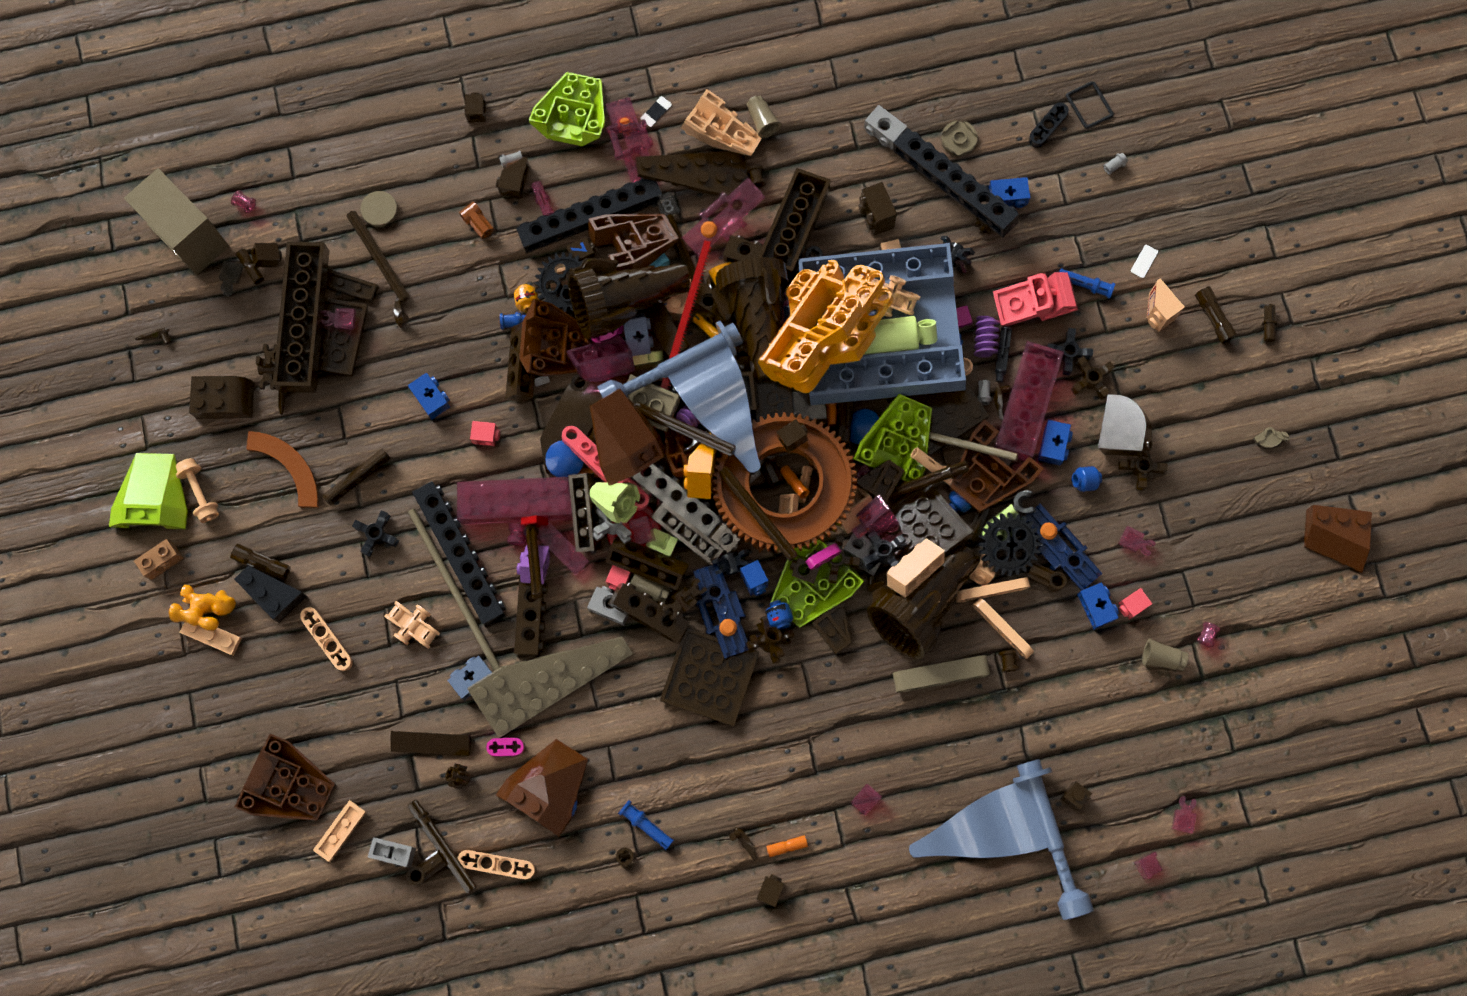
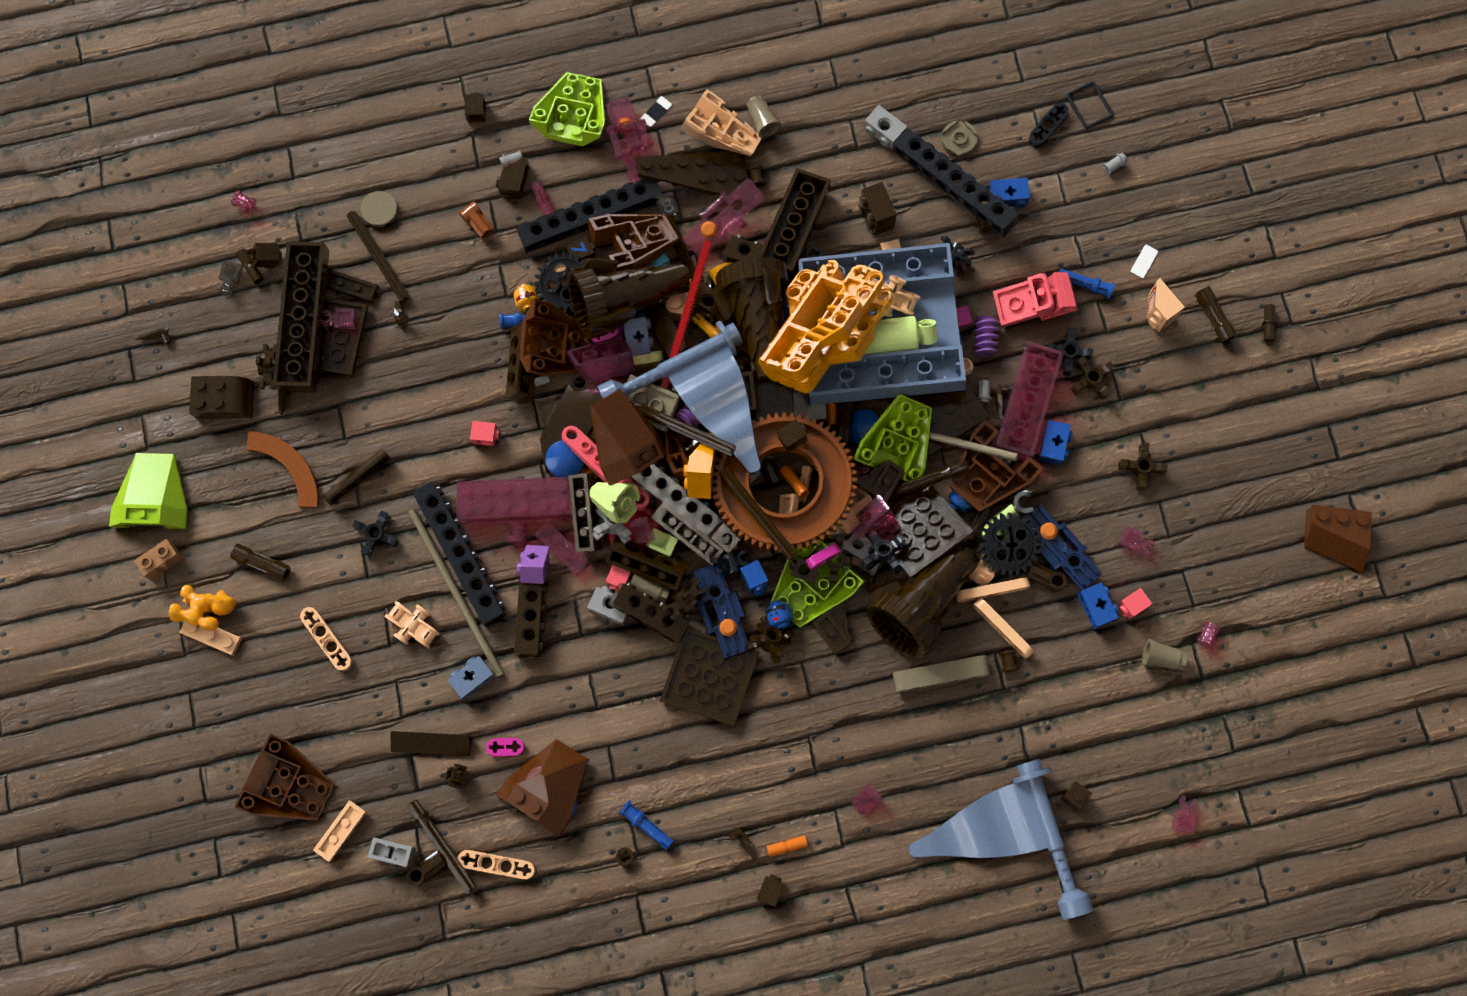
(177, 221): dark tan piece -> none
(188, 469): light nougat piece -> none
(269, 593): black wedge -> none
(422, 387): blue brick -> none
(529, 687): dark tan wing -> none
(531, 533): dark brown axle -> none
(534, 520): red tile -> none
(915, 568): light nougat brick -> none
(928, 462): light nougat pin -> none
(1003, 352): black piece -> none
(1086, 478): blue head -> none
(1125, 428): brick -> none
(1148, 865): clear pink panel -> none
(1270, 438): dark tan piece -> none

